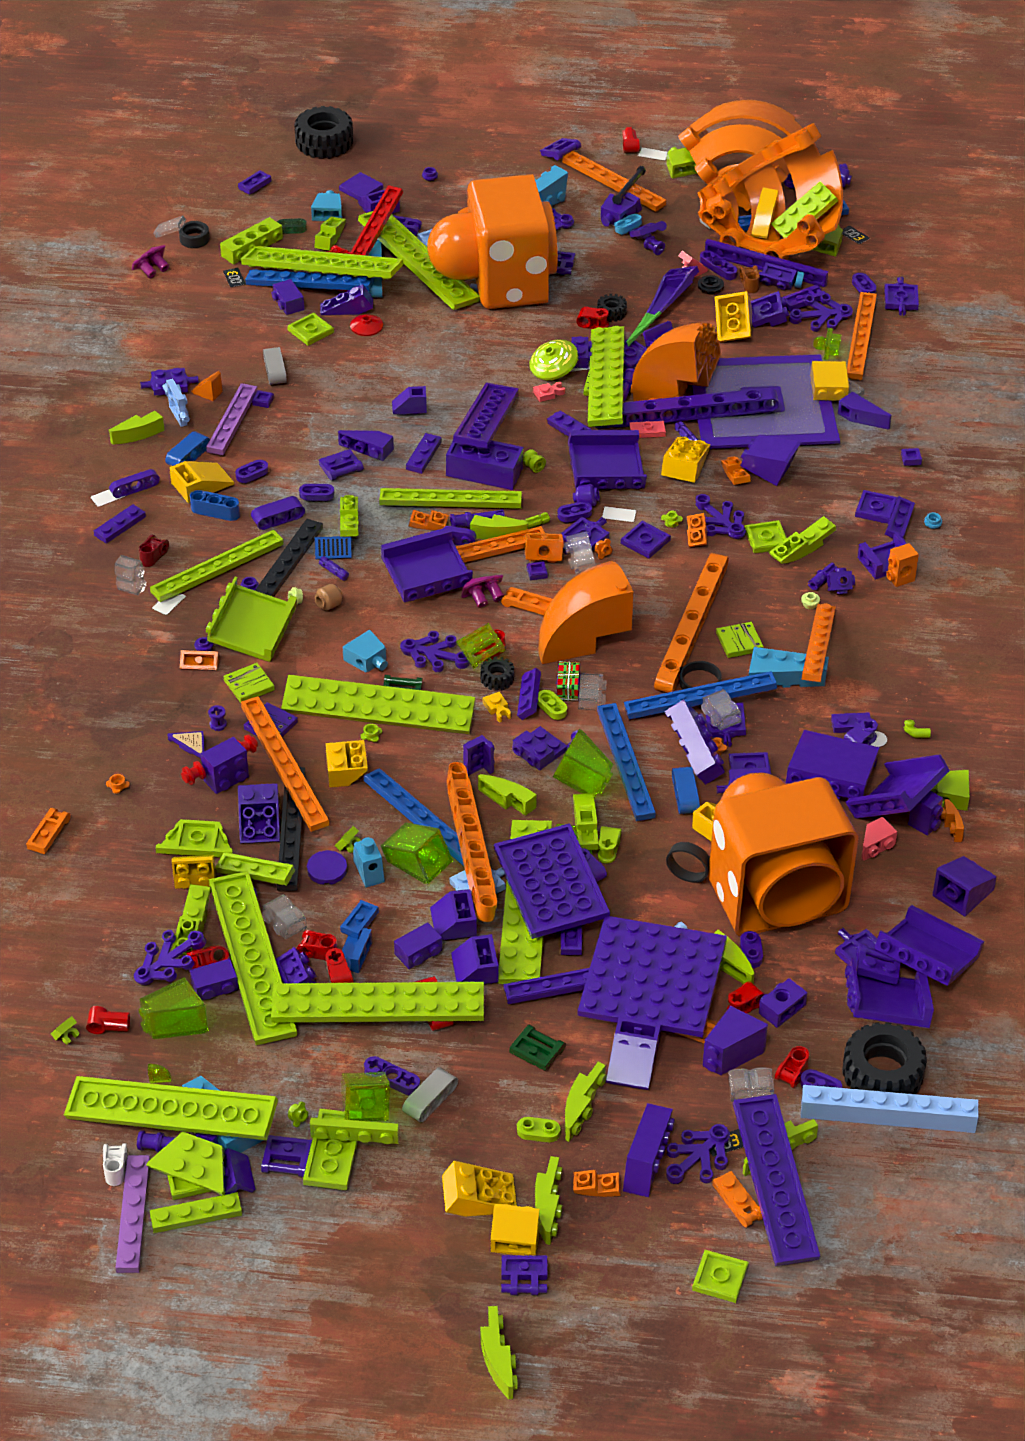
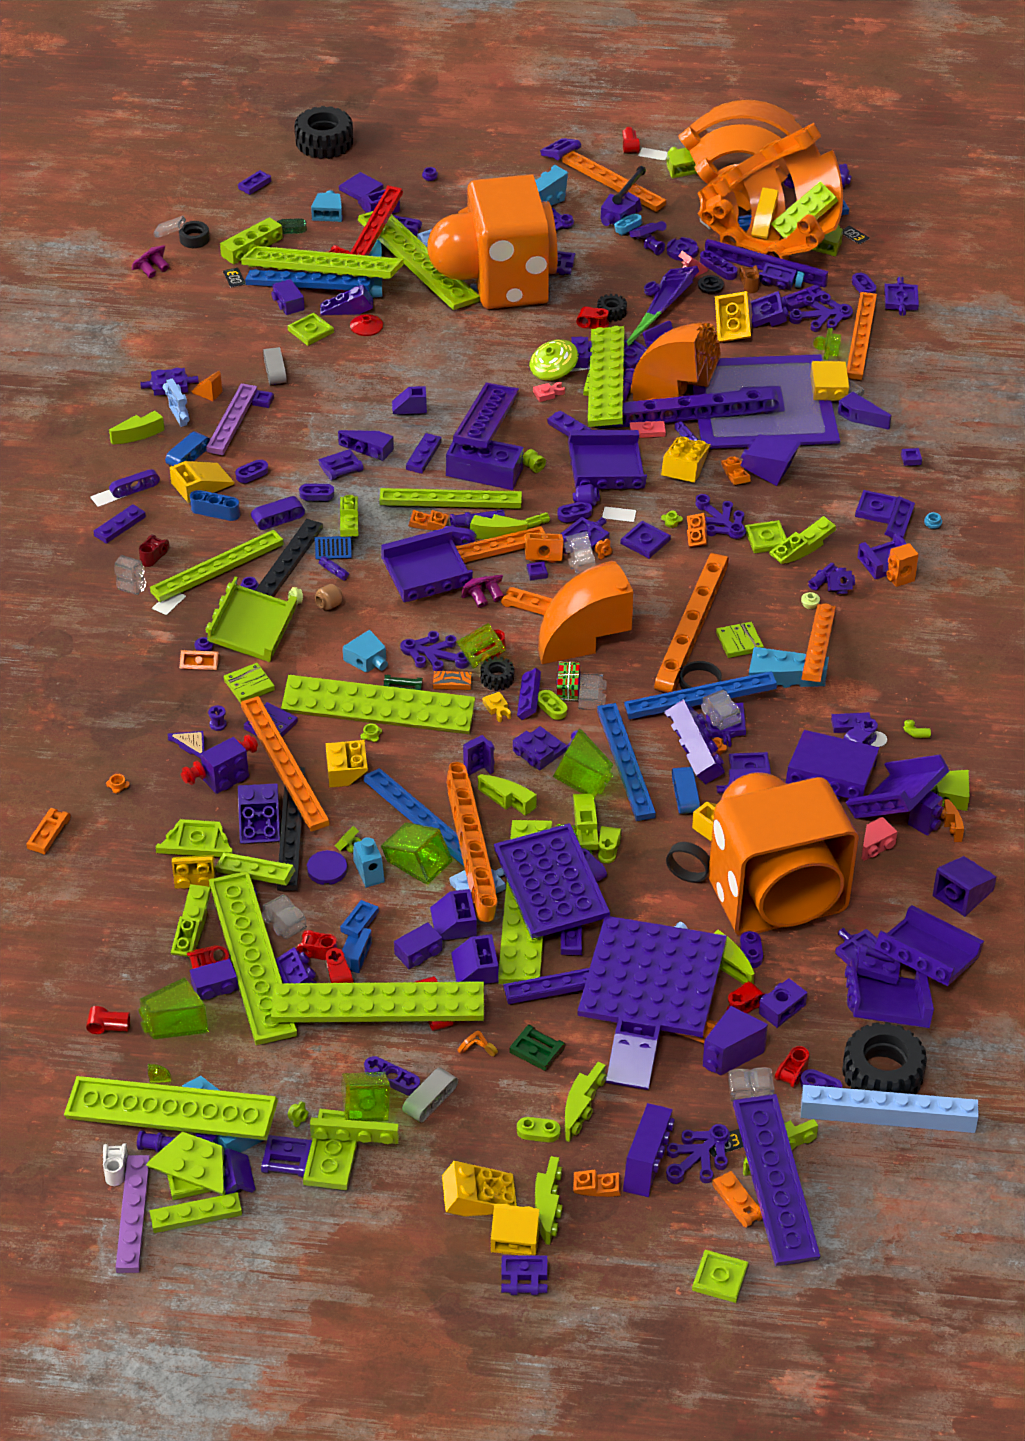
(64, 1029): lime tile -> none
(148, 972): dark purple plant -> none
(329, 233): lime slope -> none
(452, 680): none -> orange tile
(489, 1047): none -> orange piece
(497, 1355): lime slope -> none
(651, 288): none -> dark purple plate
(685, 244): none -> dark purple tile

